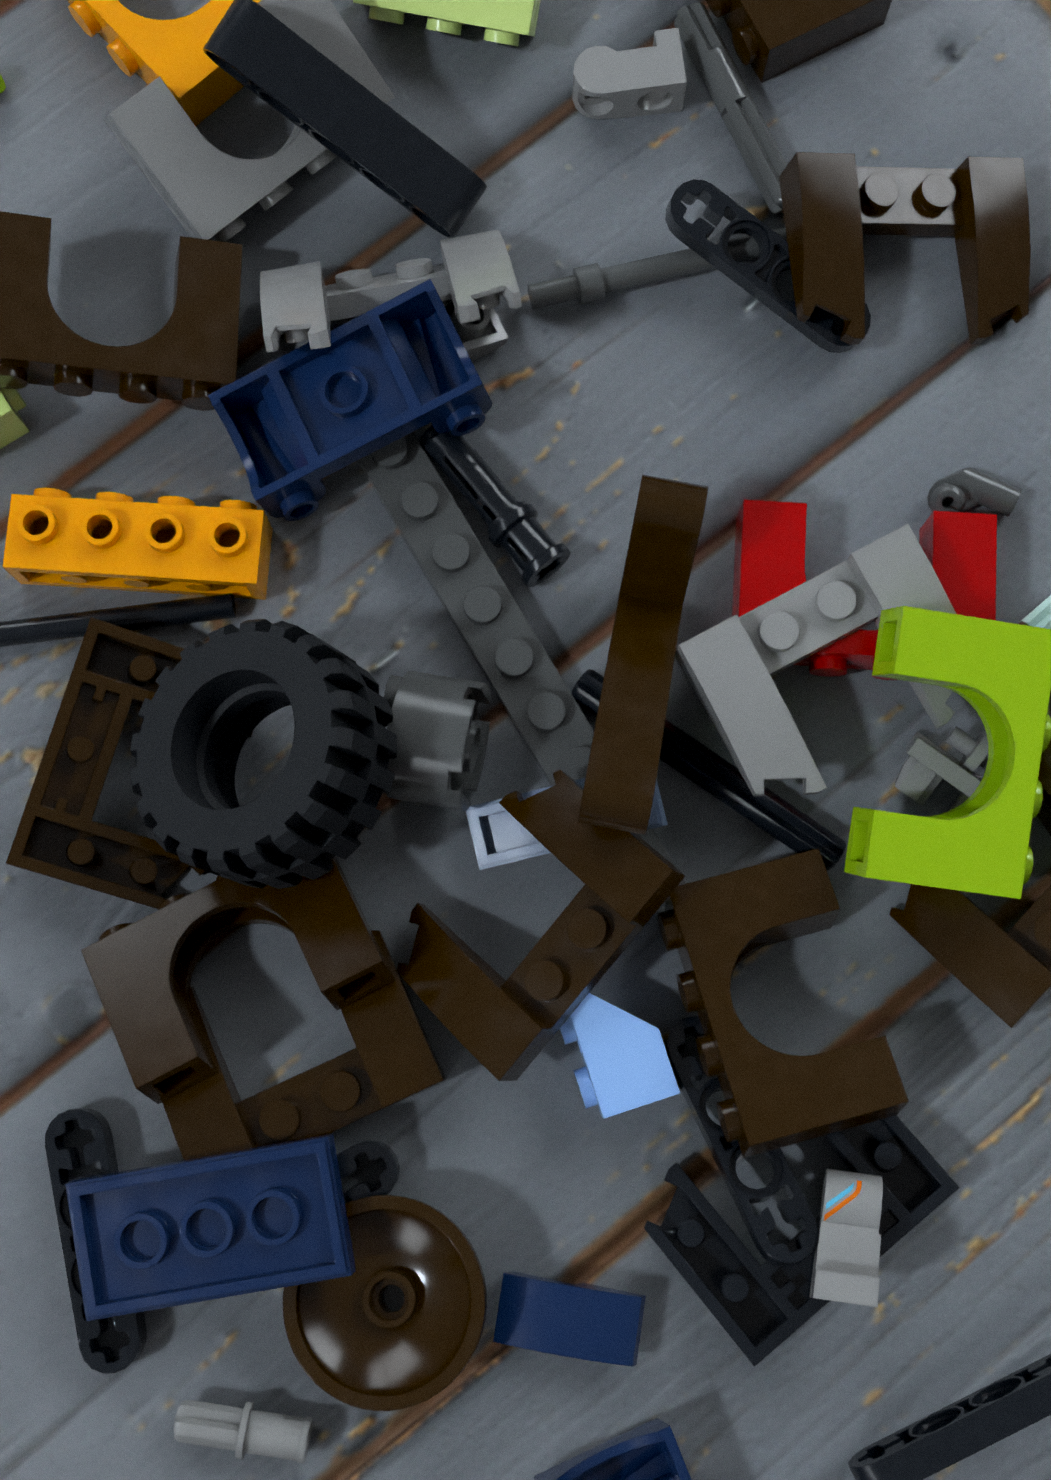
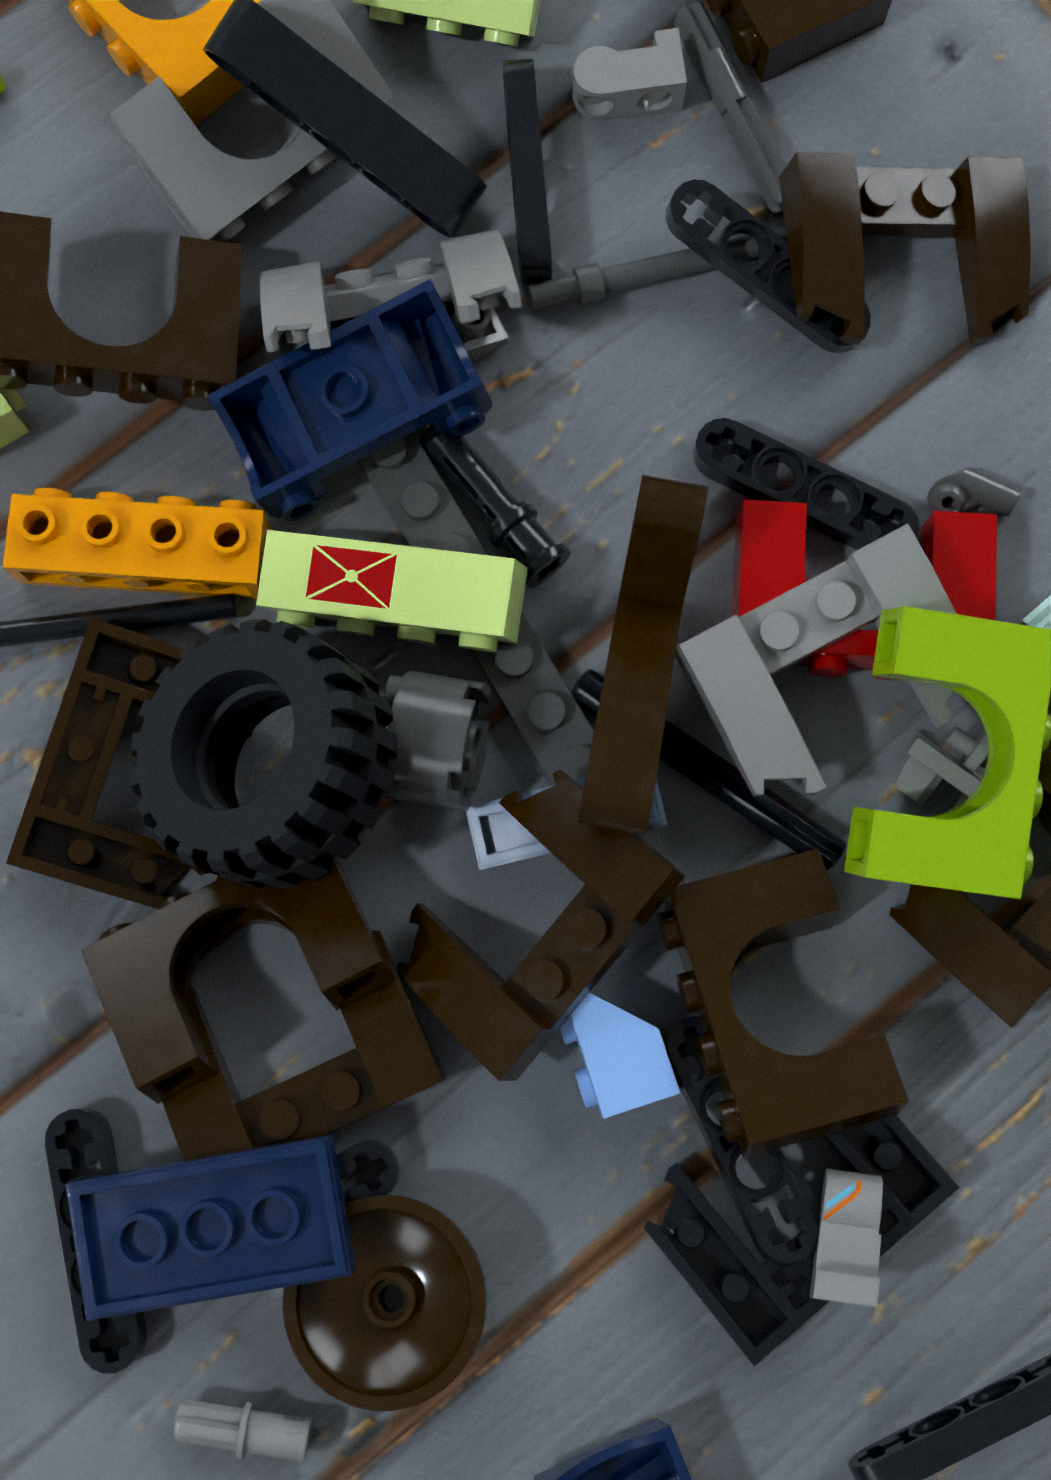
(392, 588): none -> yellowish green brick
(527, 171): none -> black beam
(569, 1319): dark blue slope -> none
(809, 479): none -> black beam

